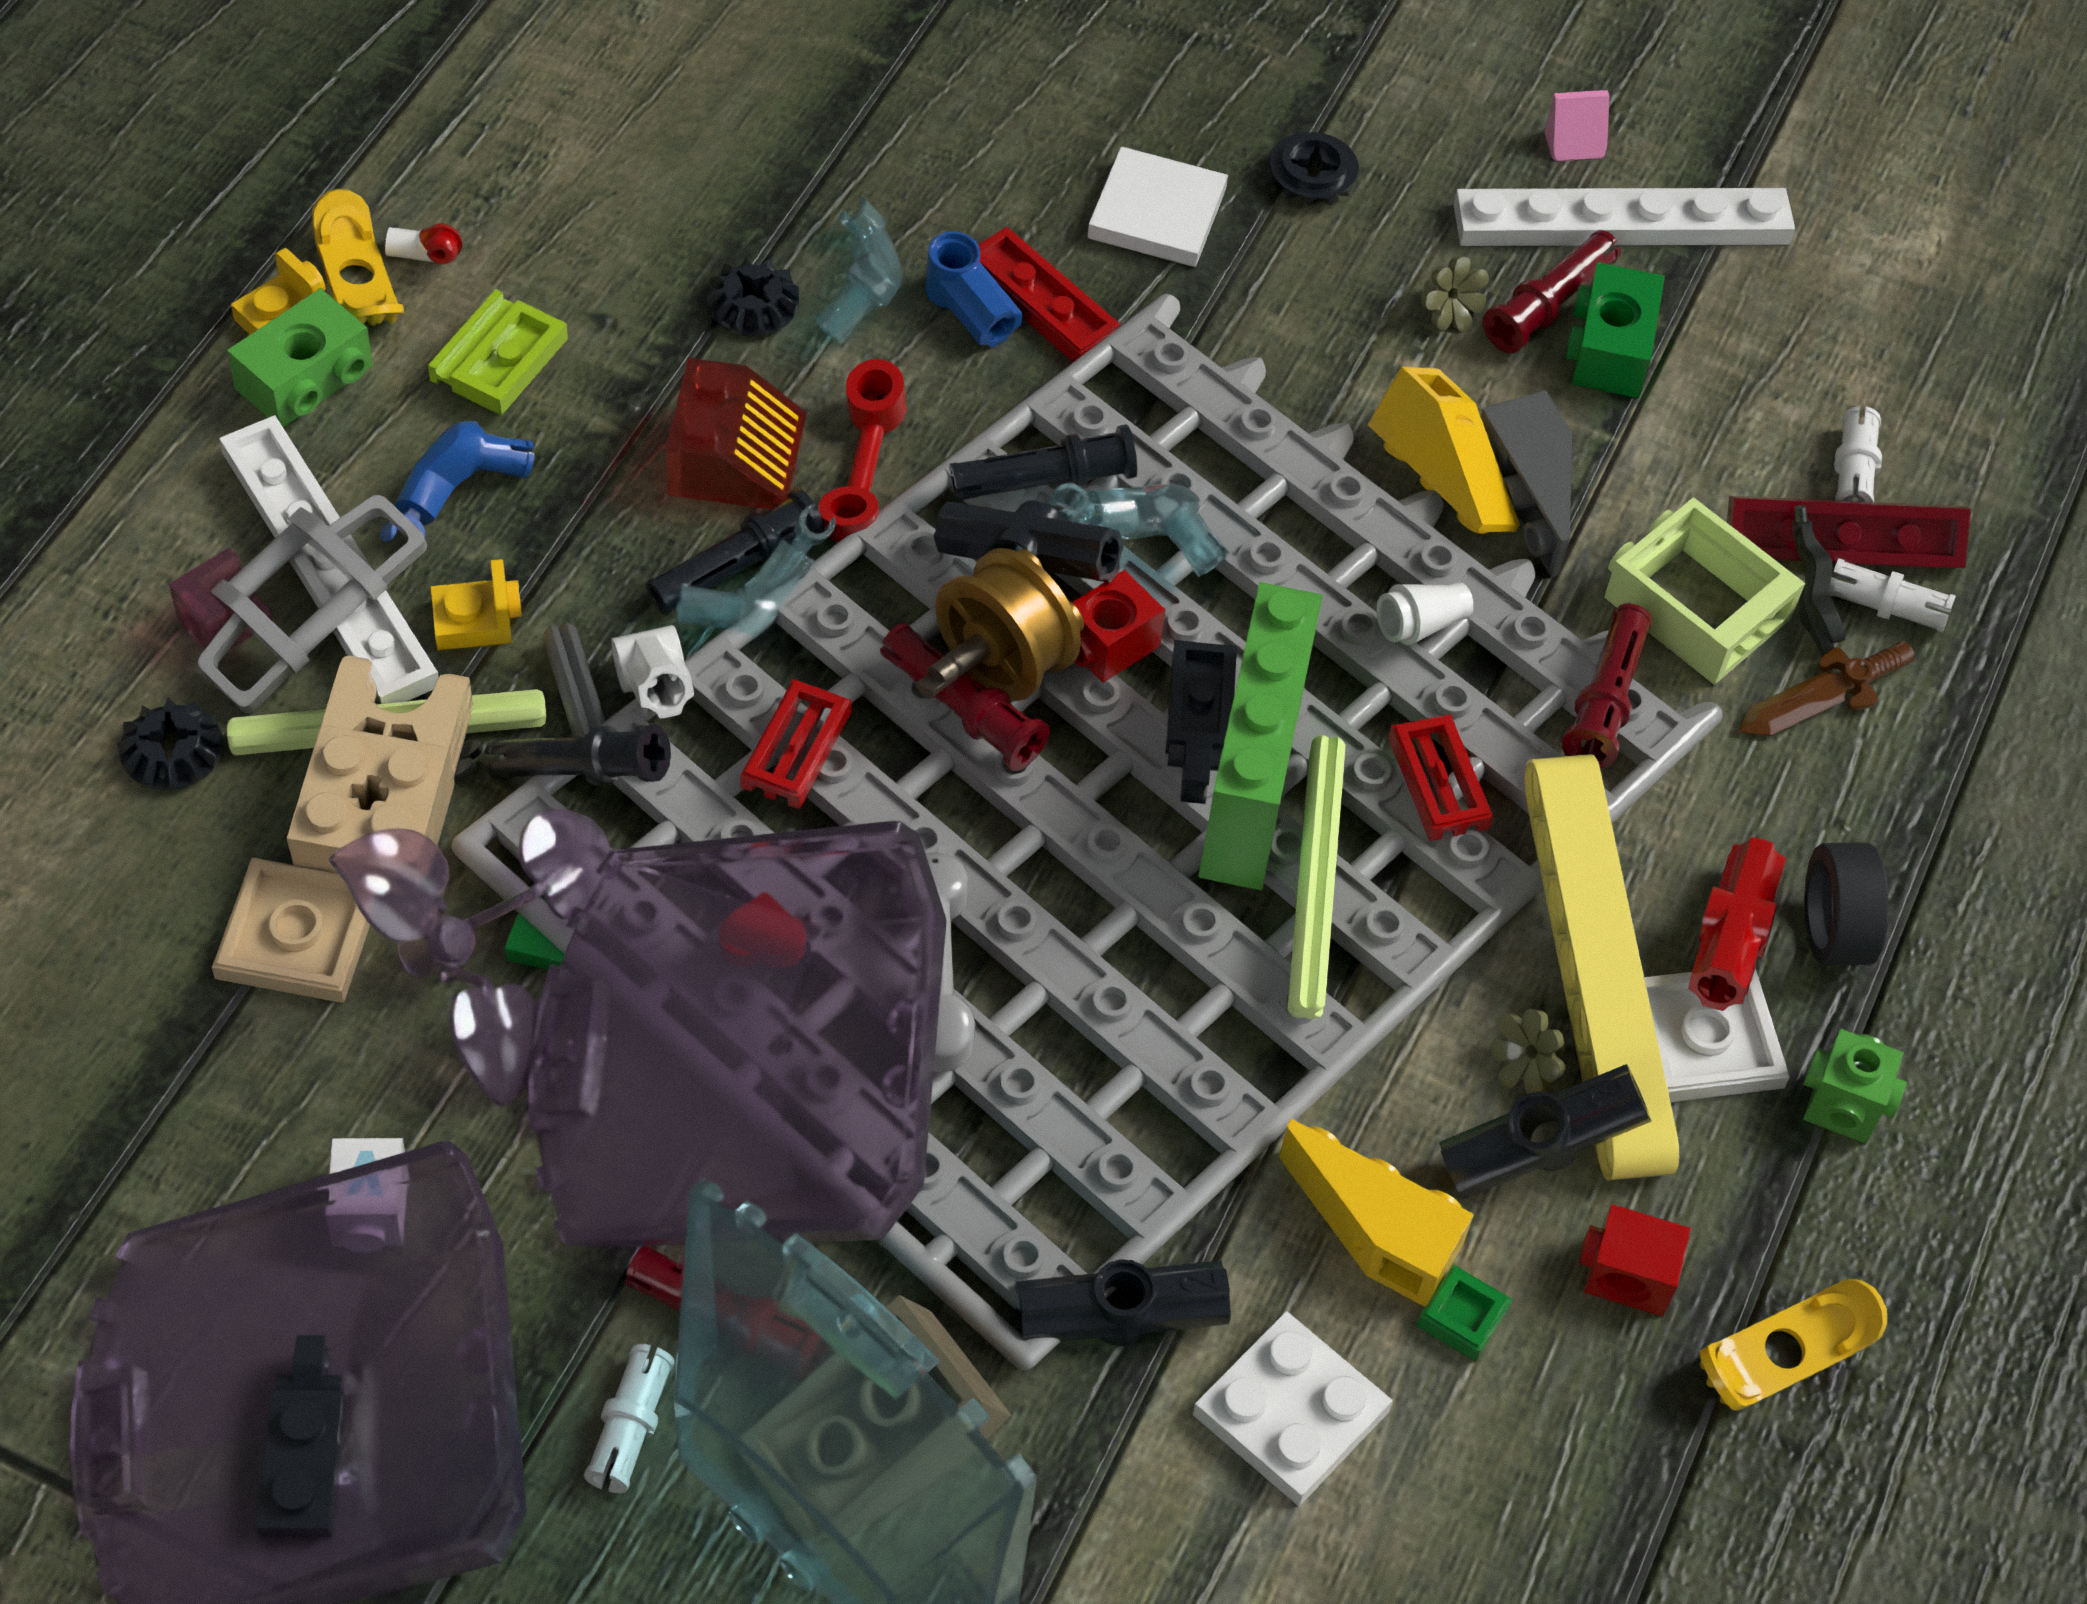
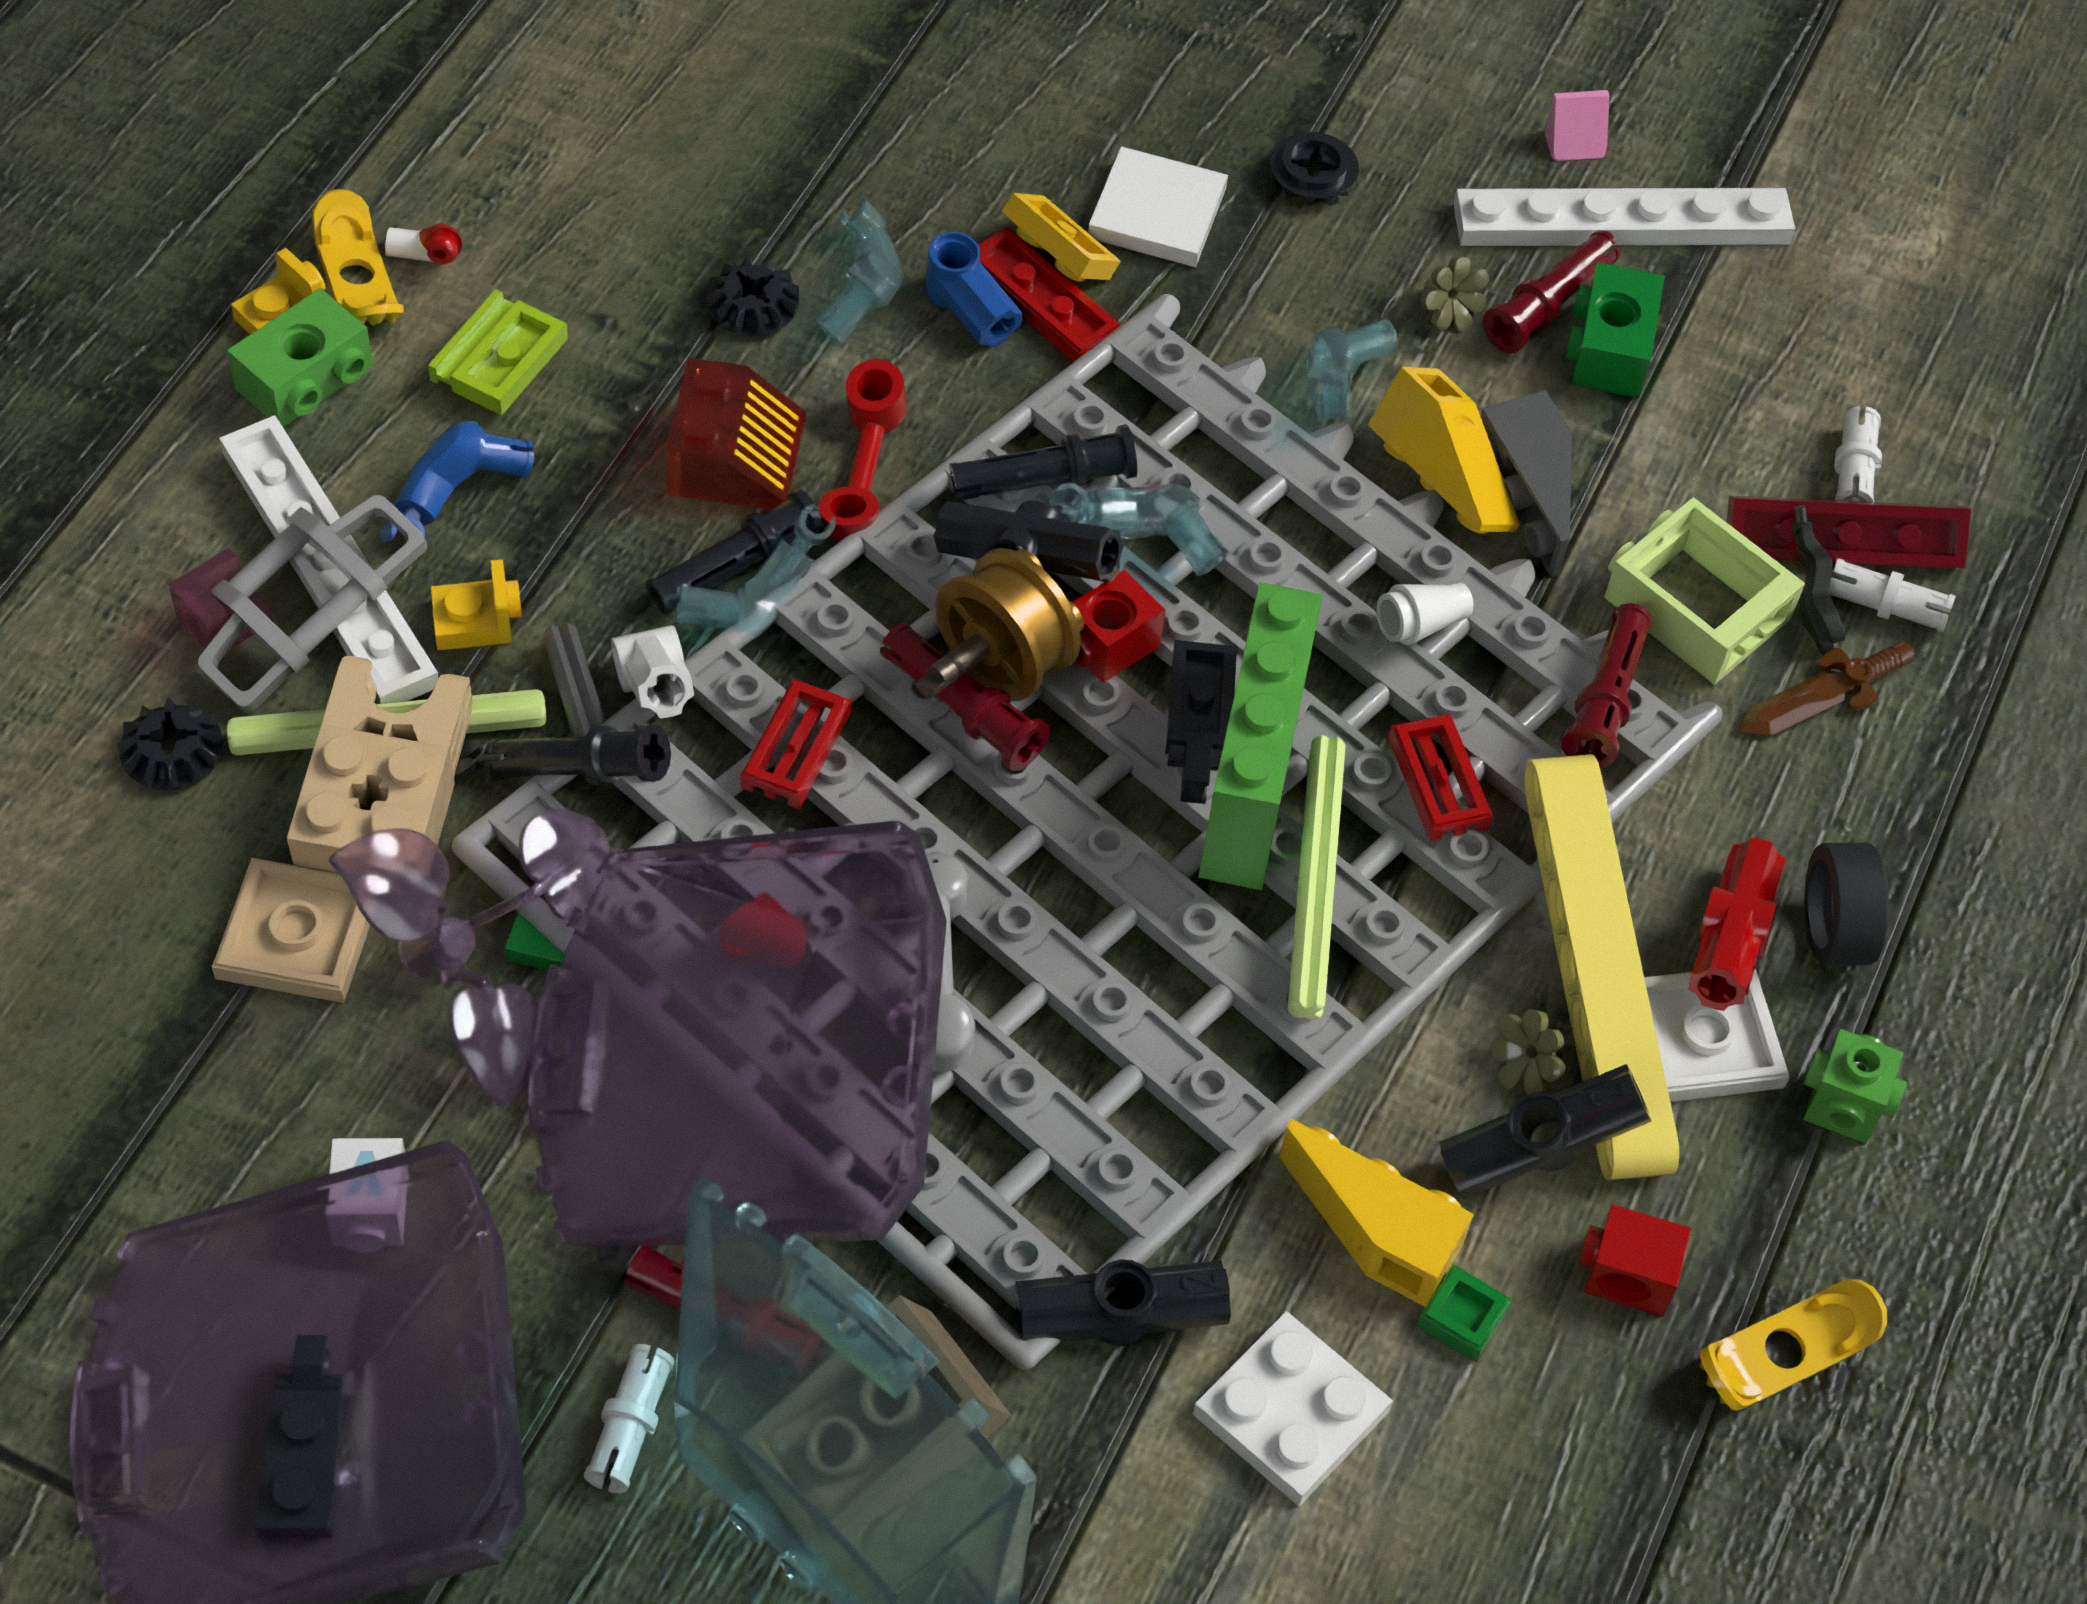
(1050, 229): none -> yellow plate
(1334, 358): none -> clear light blue arm

